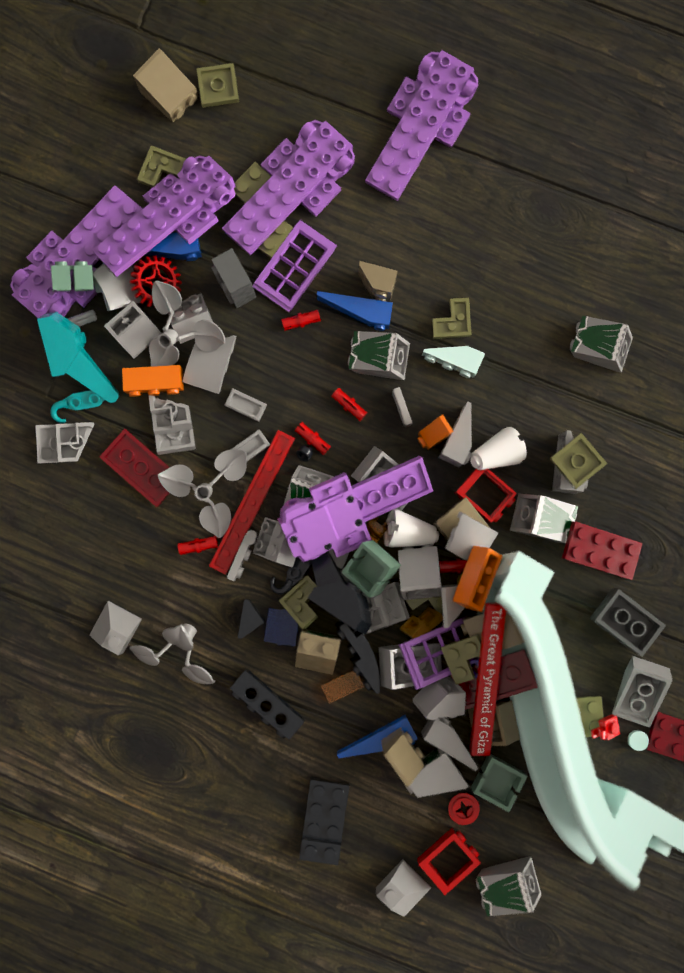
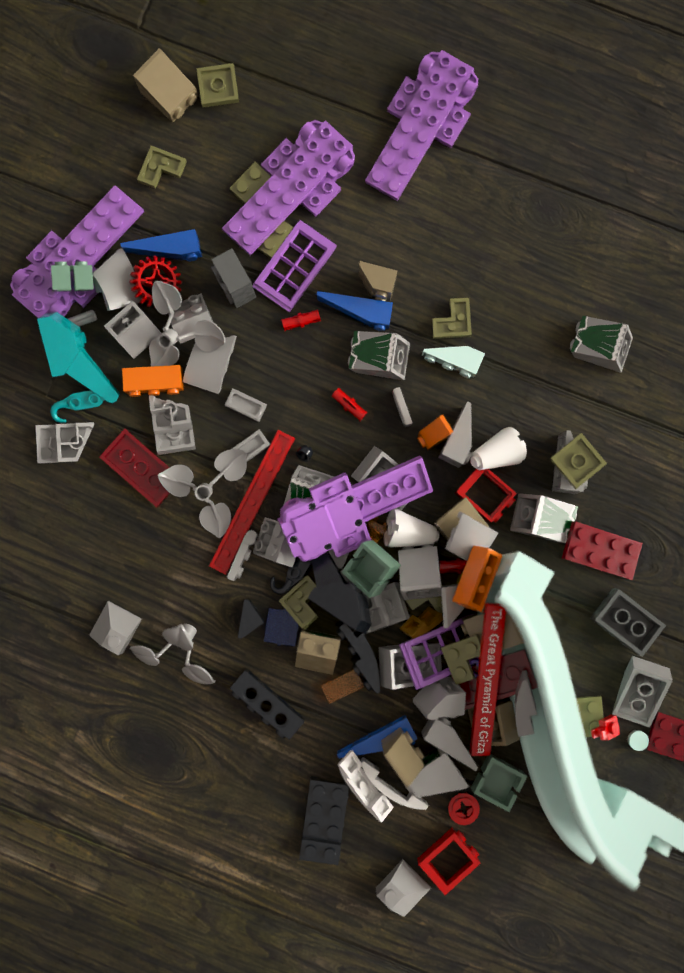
(172, 205): medium lavender piece -> none
(197, 545): red pin -> none
(312, 438): red pin -> none
(363, 788): none -> white slope
(410, 801): none -> white slope
(509, 887): slope -> none
(524, 706): none -> light grey slope

